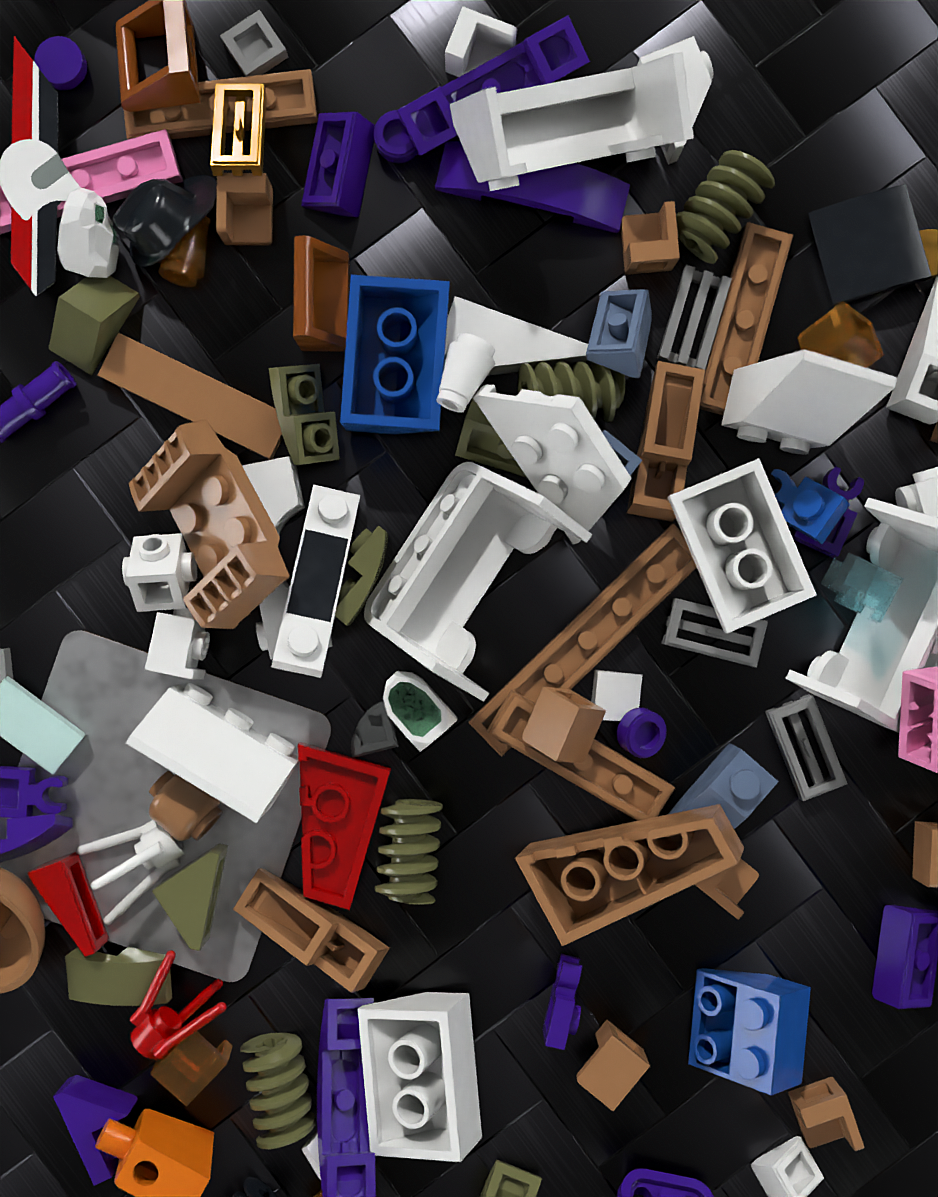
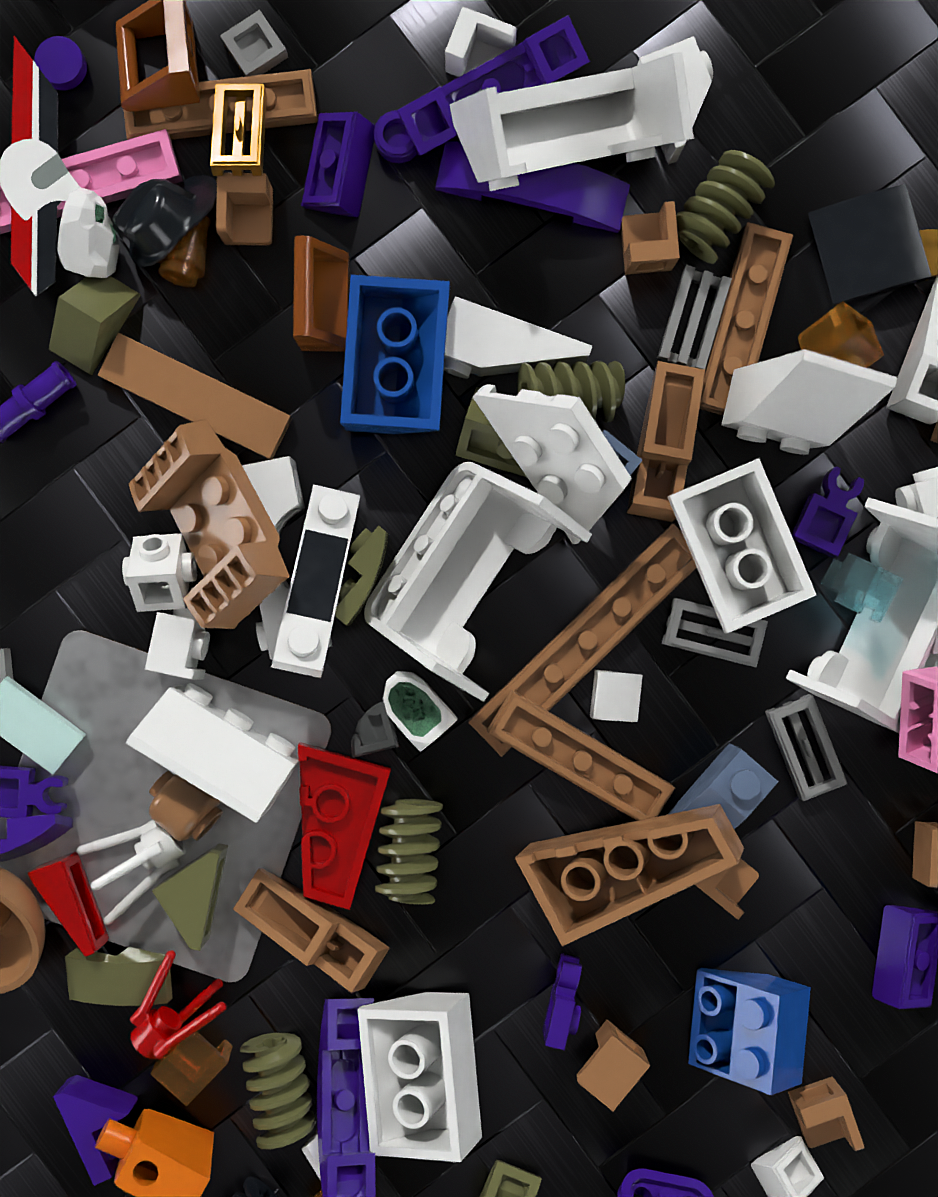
(299, 406): olive slope -> none
(464, 371): white cone -> none
(563, 725): medium nougat panel -> none
(621, 331): sand blue slope -> none
(641, 732): dark purple tile -> none
(810, 507): blue plate -> none

